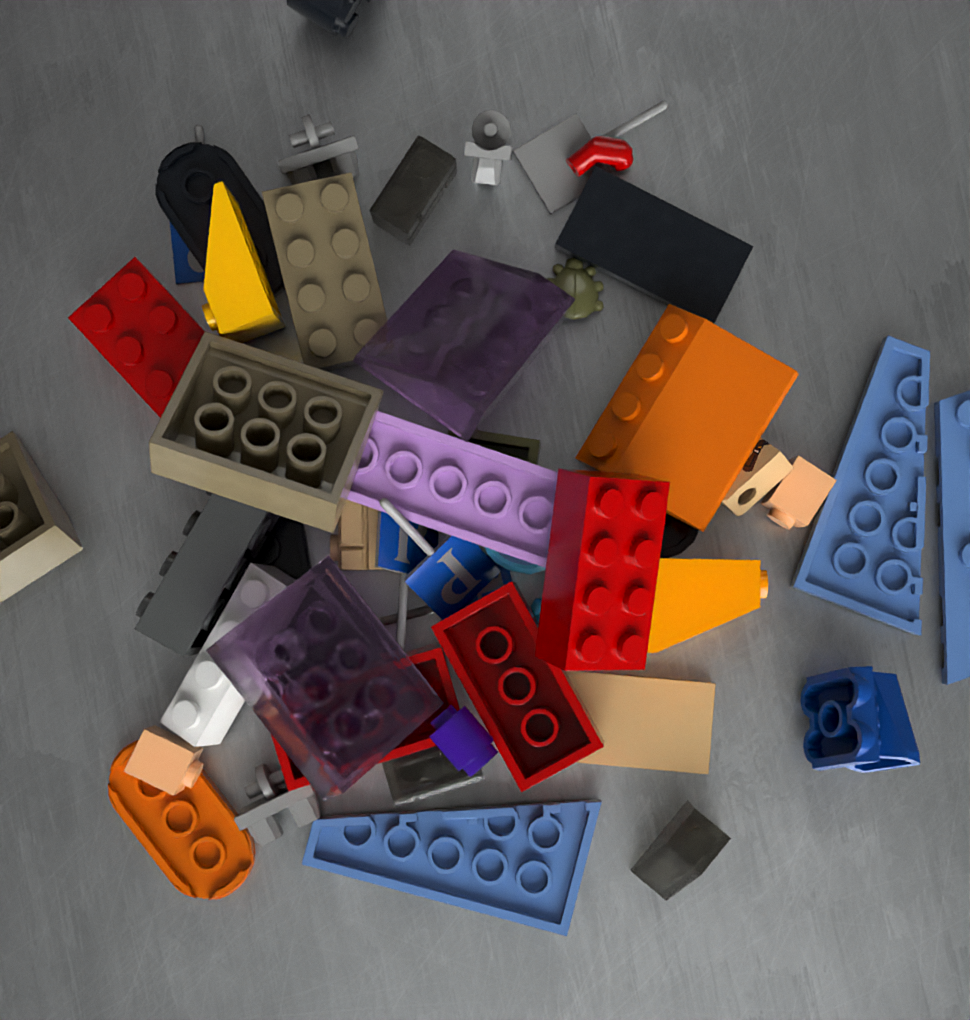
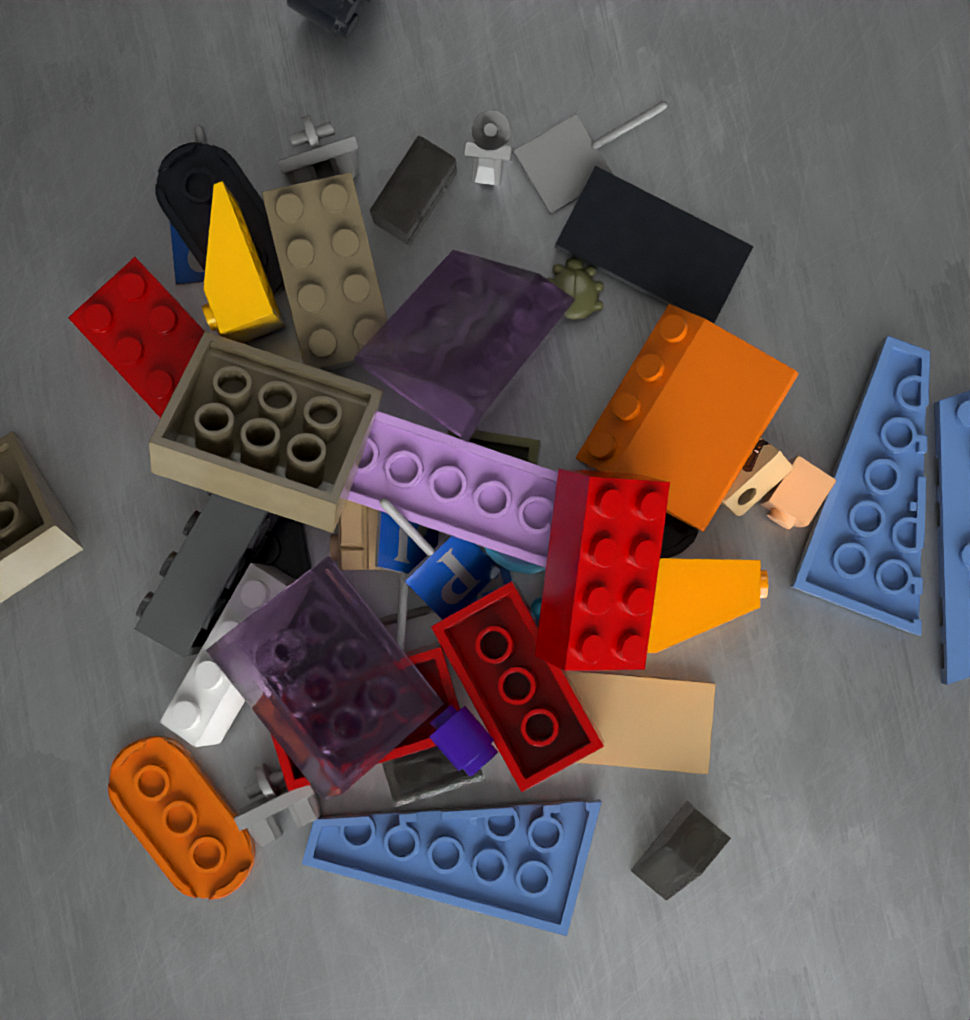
(165, 760): light nougat brick -> none
(602, 150): red arm -> none
(857, 721): blue piece -> none

